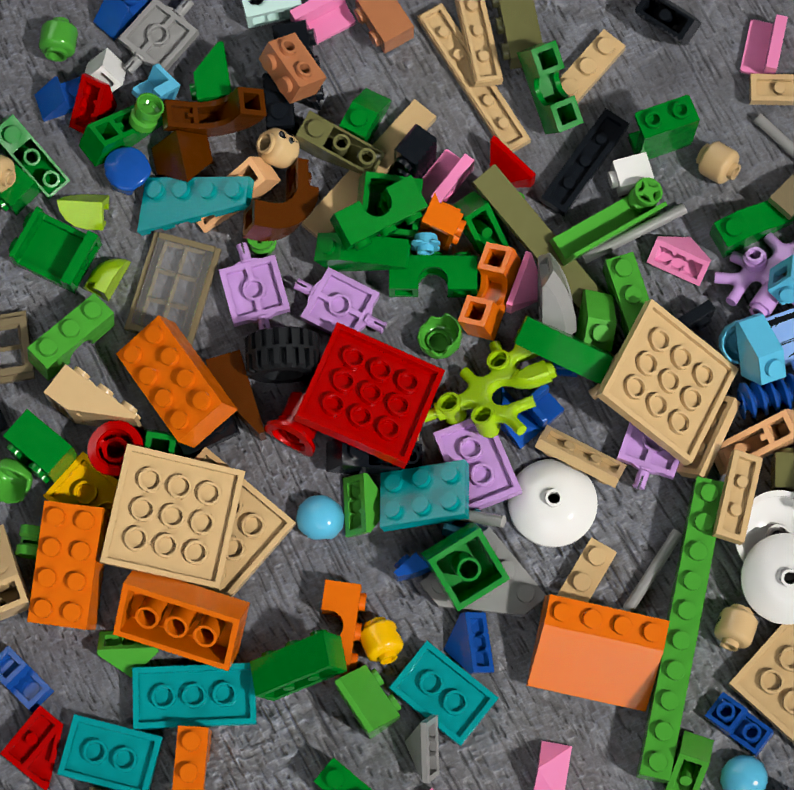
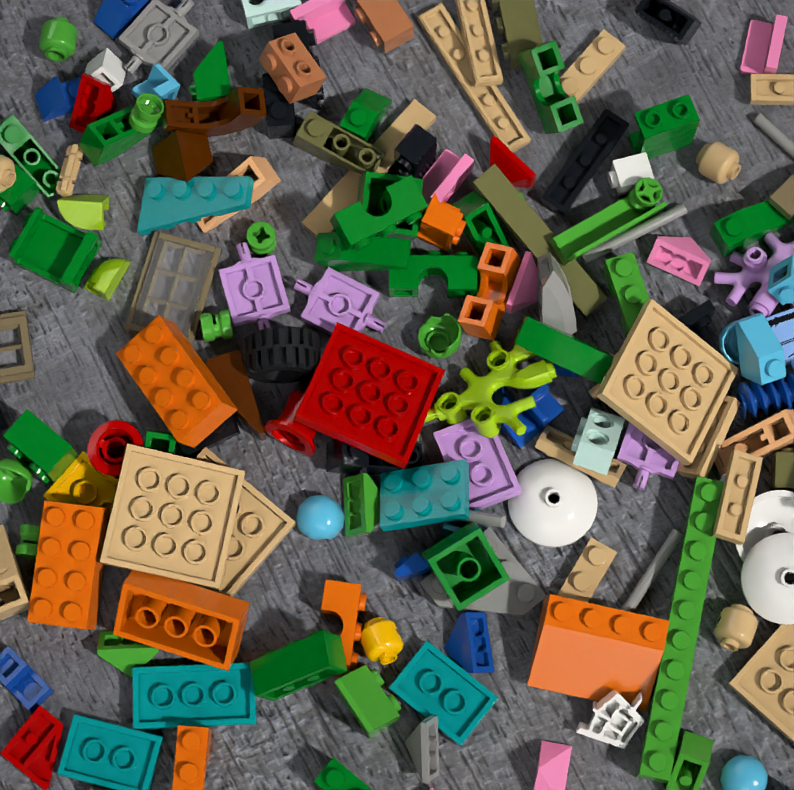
(56, 346): bright green arch -> none
(69, 170): none -> tan axle
(88, 404): tan slope -> none
(126, 169): blue hair -> none
(216, 325): none -> bright green wheel
(277, 220): reddish brown arch -> none
(278, 148): tan head -> none
(425, 243): medium azure plate -> none
(597, 320): bright green slope -> none
(597, 440): none -> light aqua brick
(613, 720): none -> white piece
(739, 724): blue slope -> none

